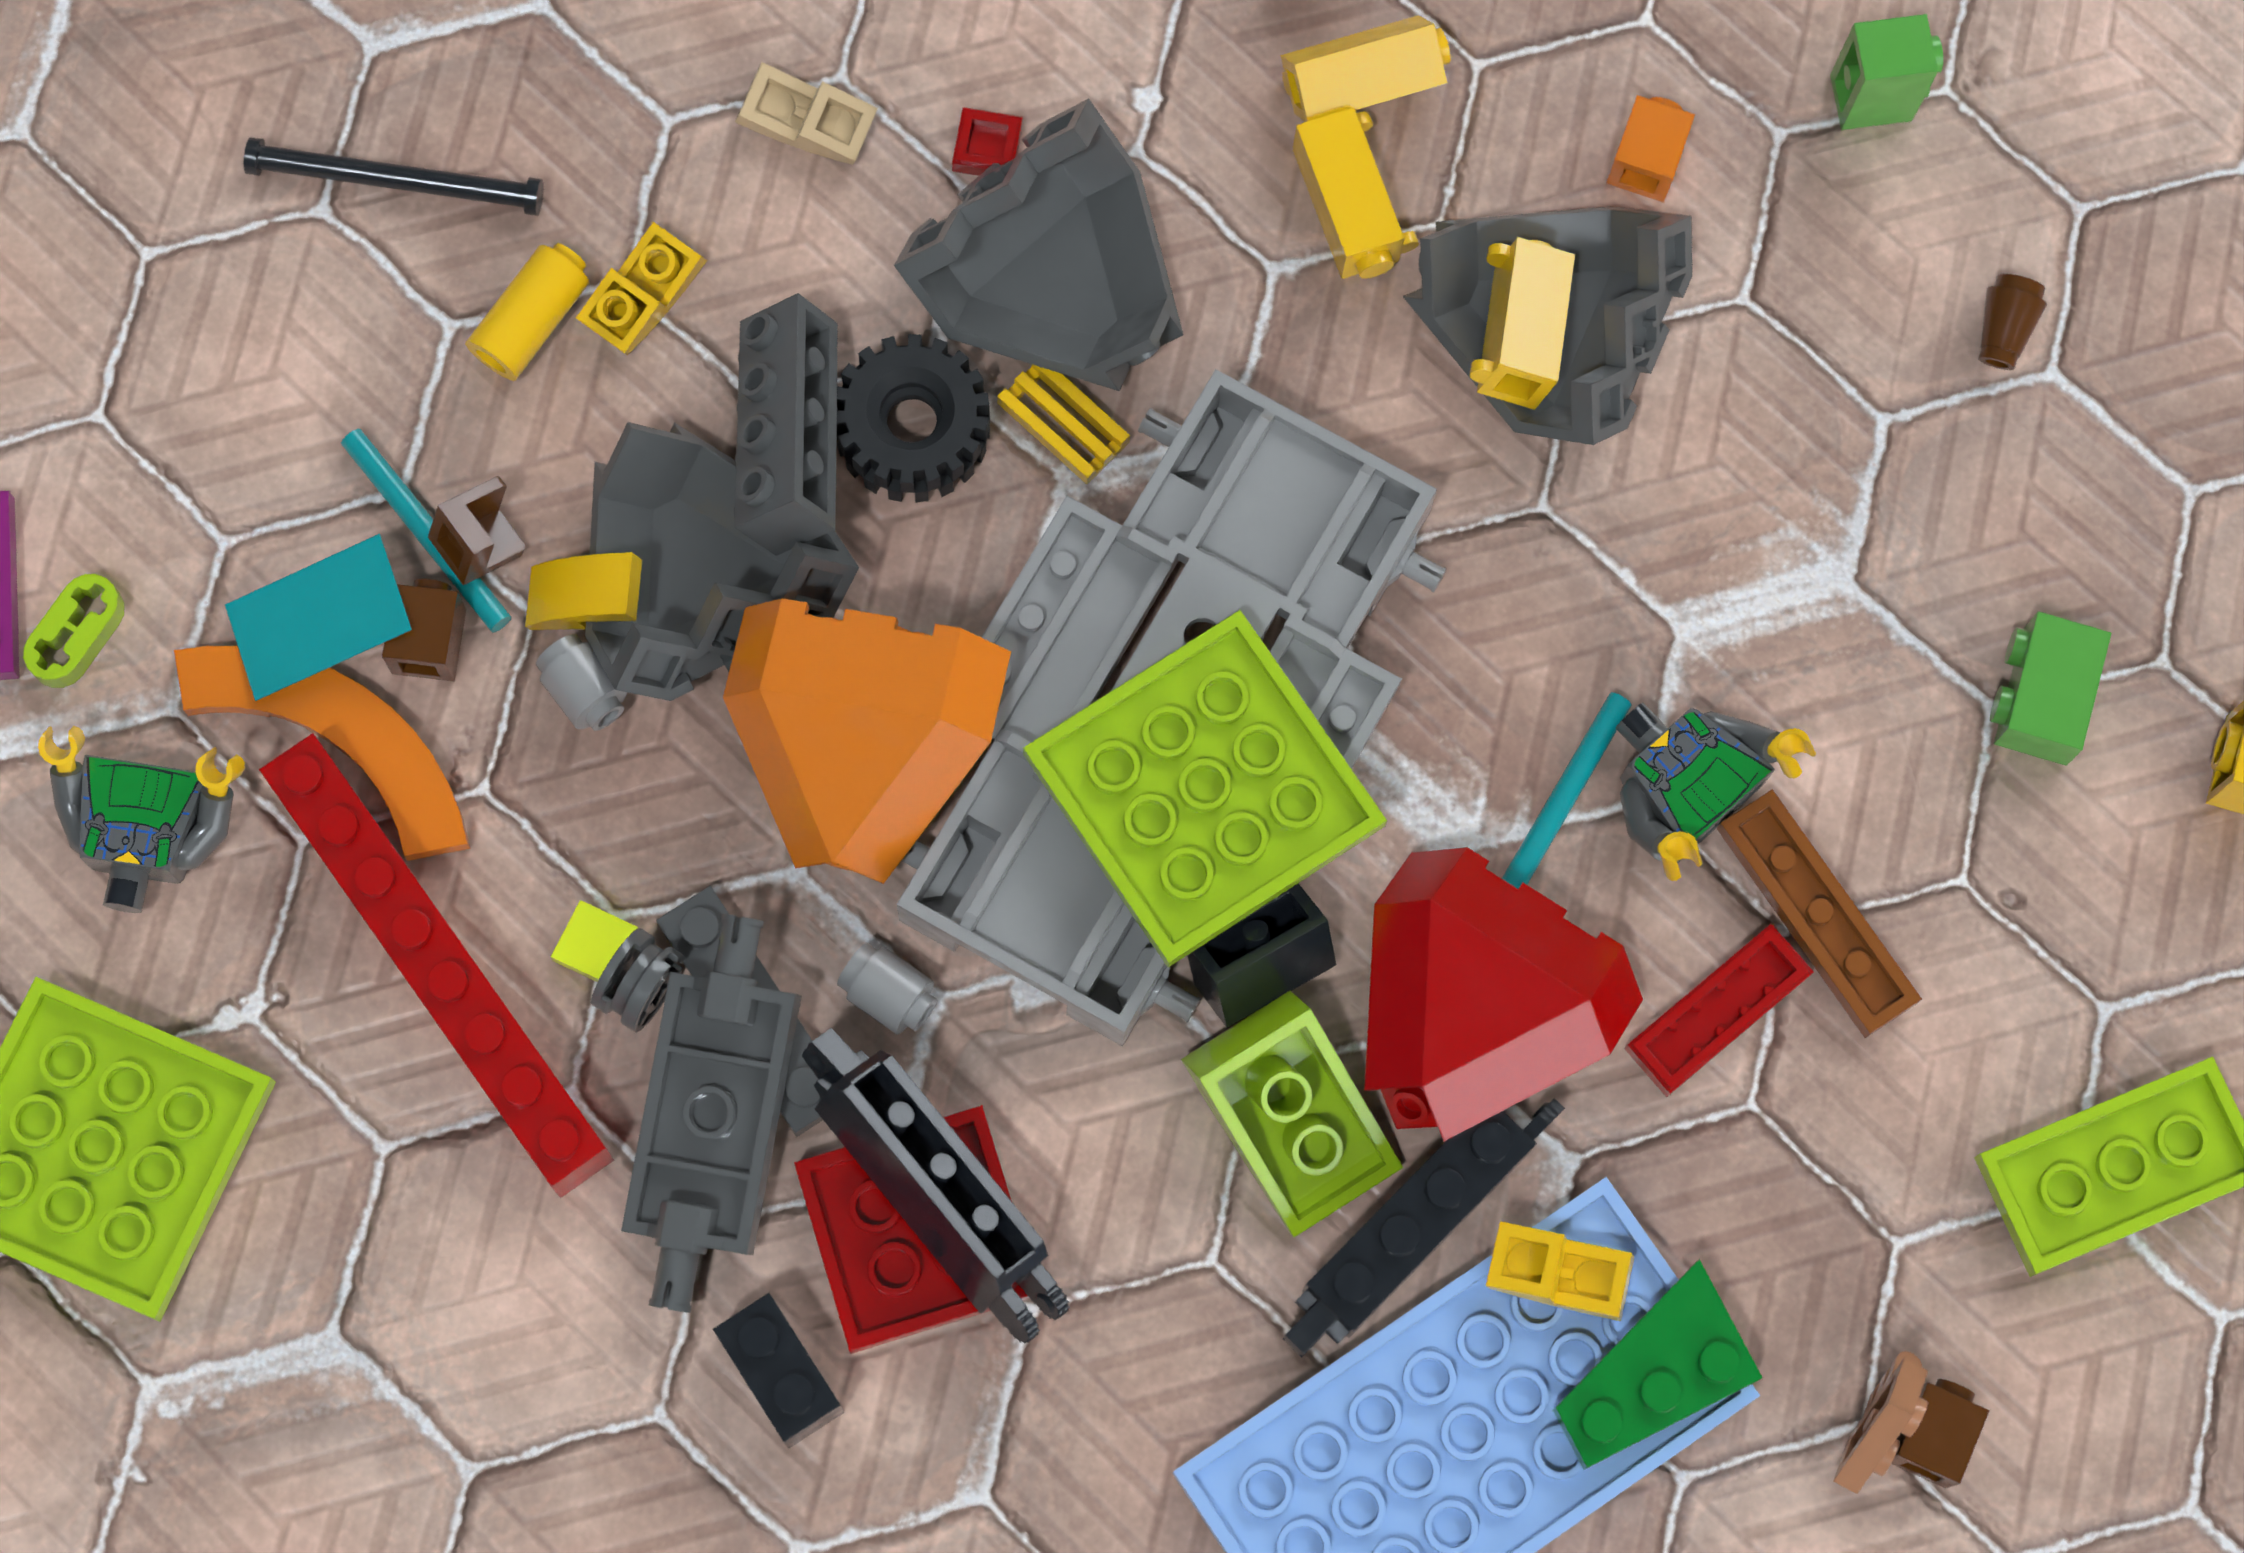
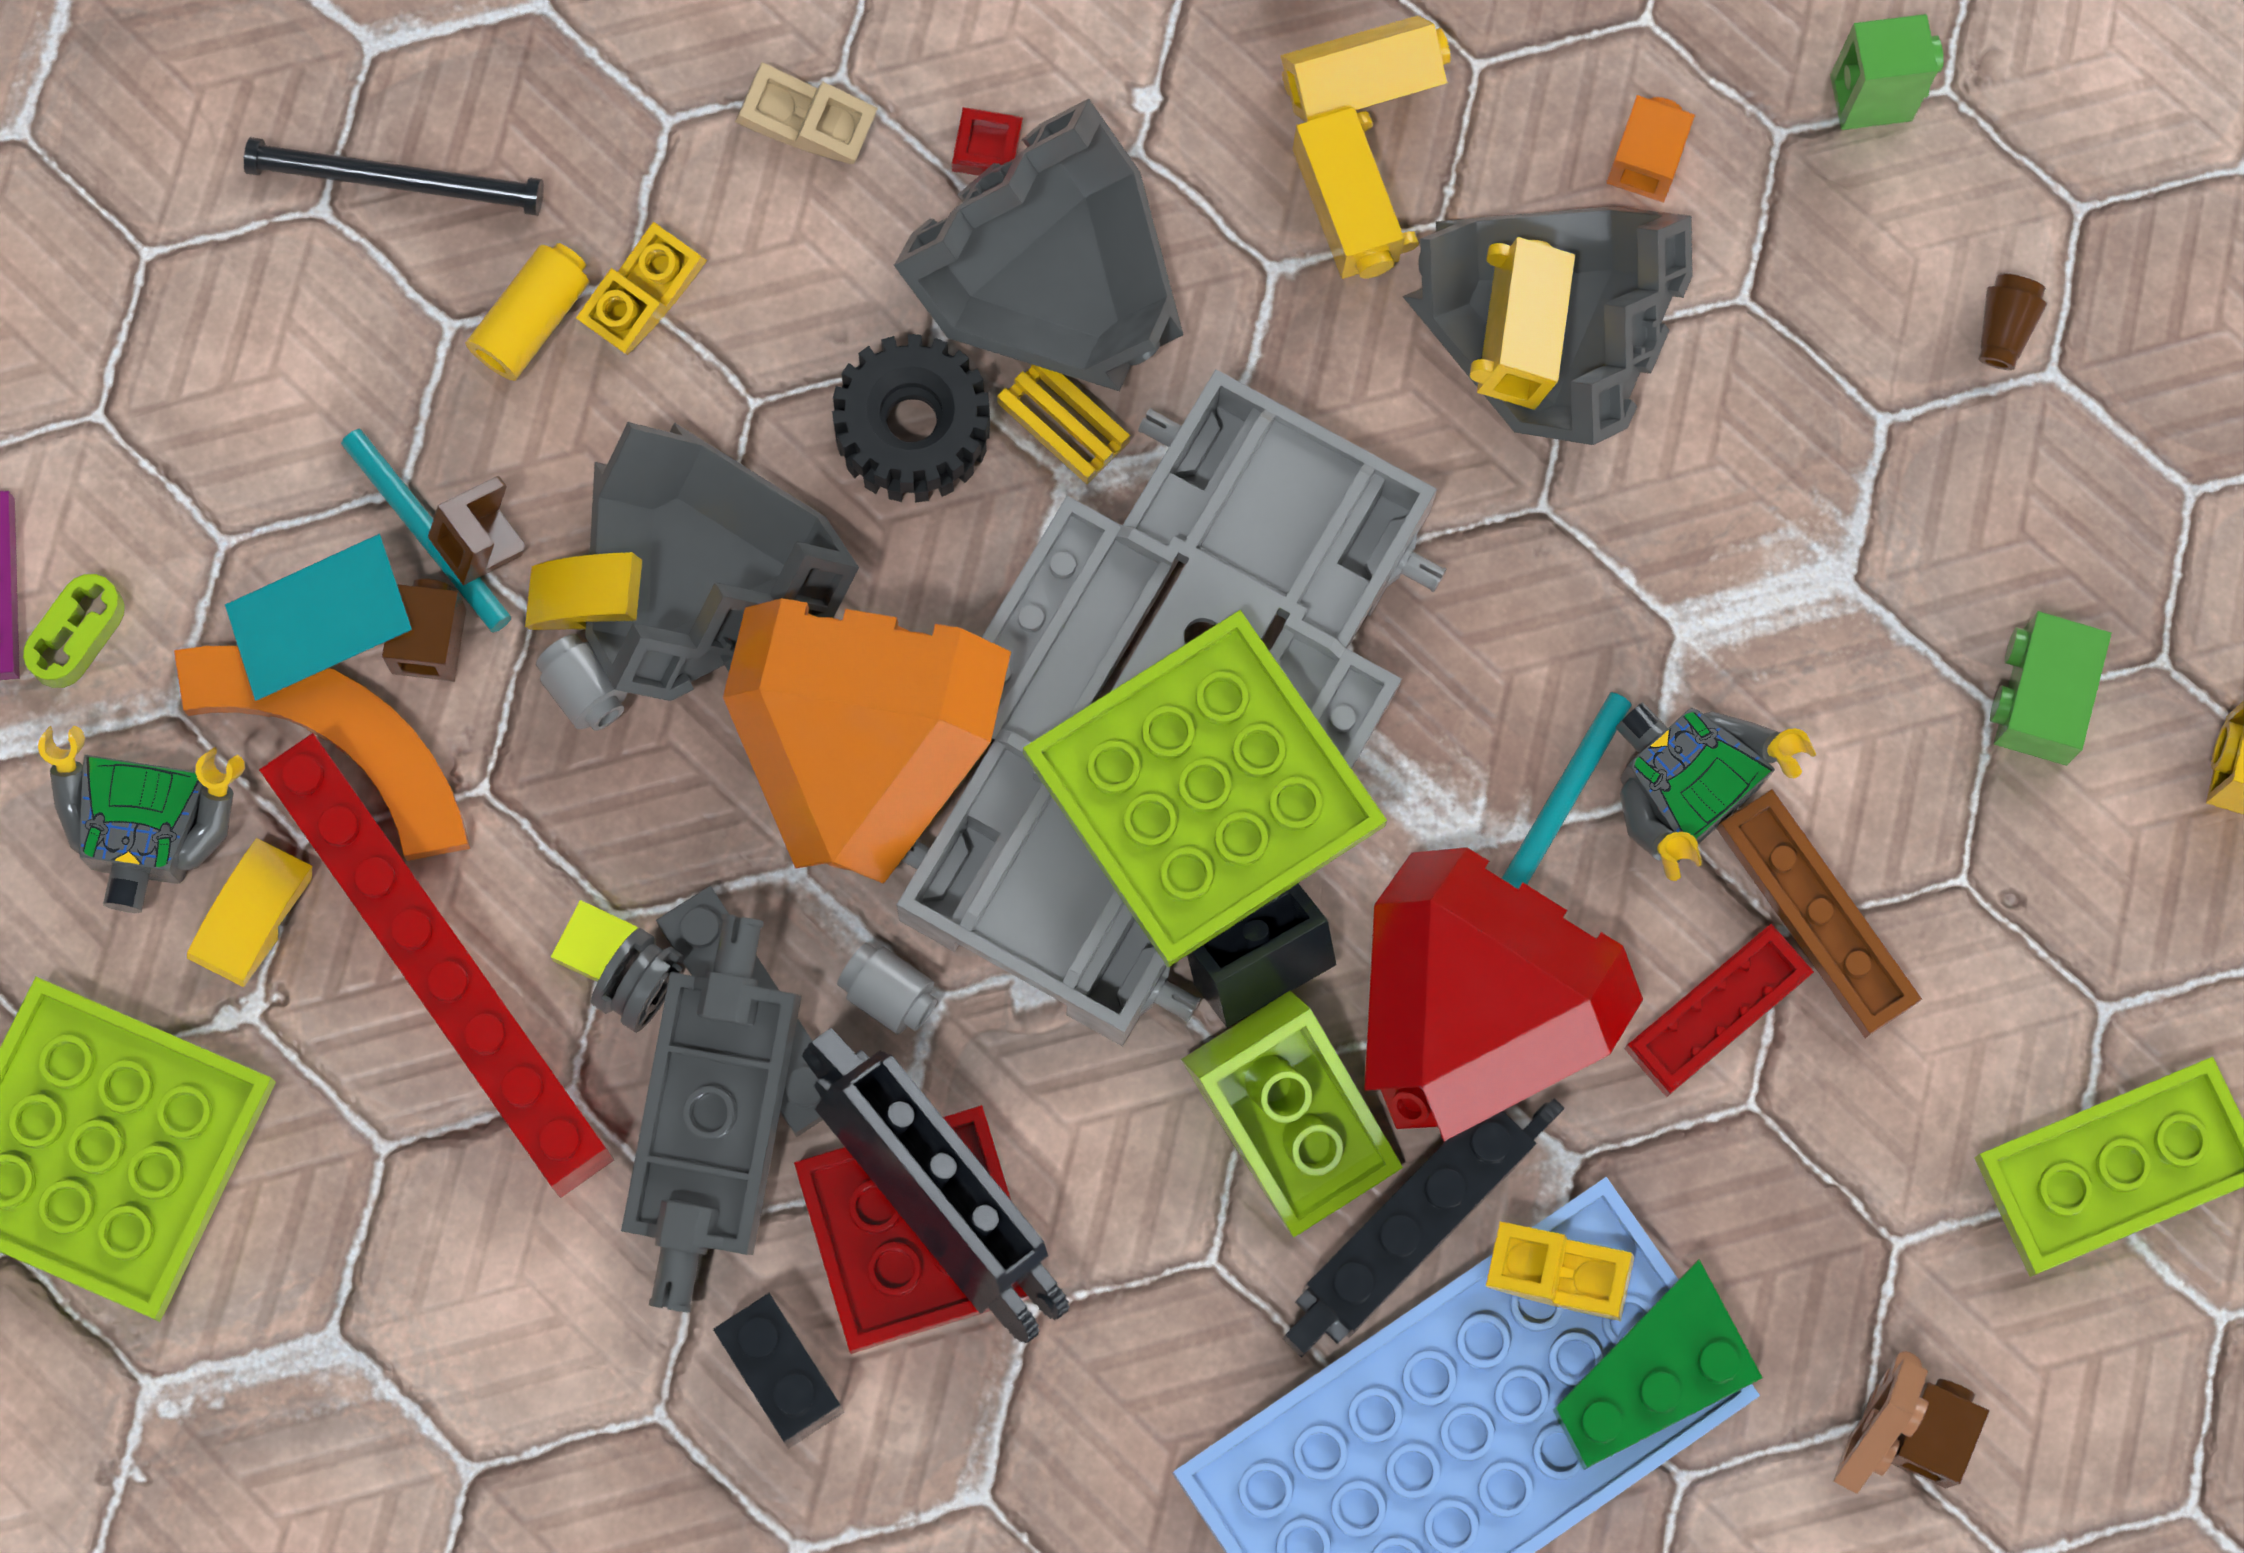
(248, 912): none -> yellow slope
(786, 425): dark grey brick -> none

